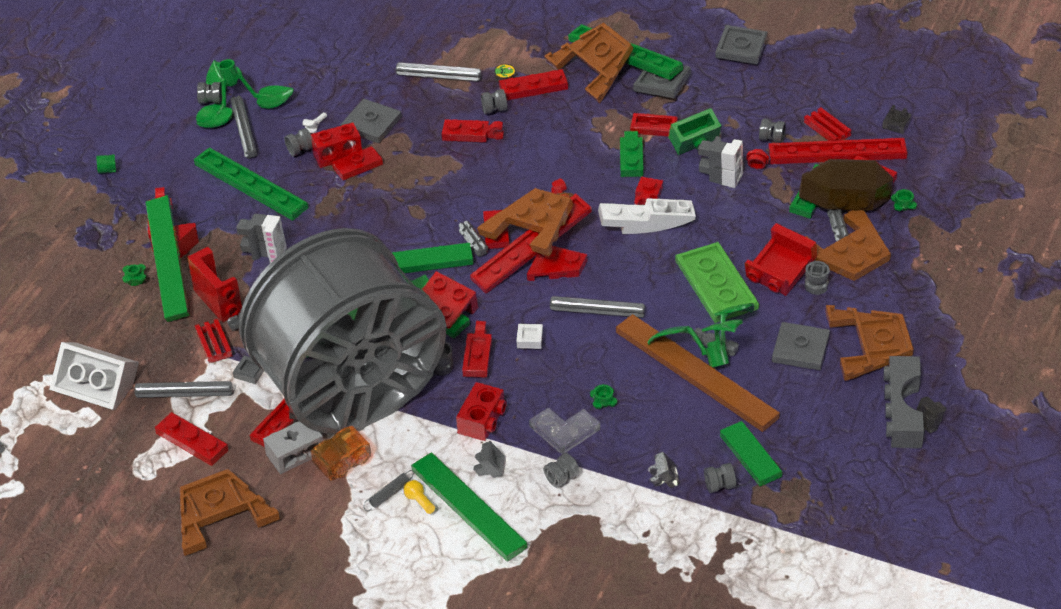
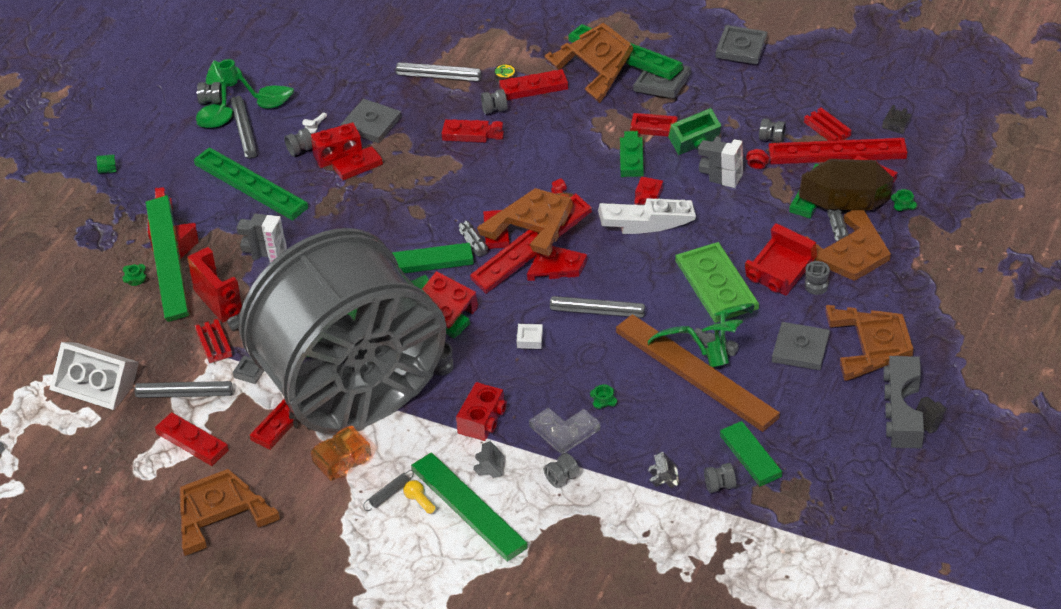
(291, 446): light grey brick -> none
(477, 352): red plate -> none

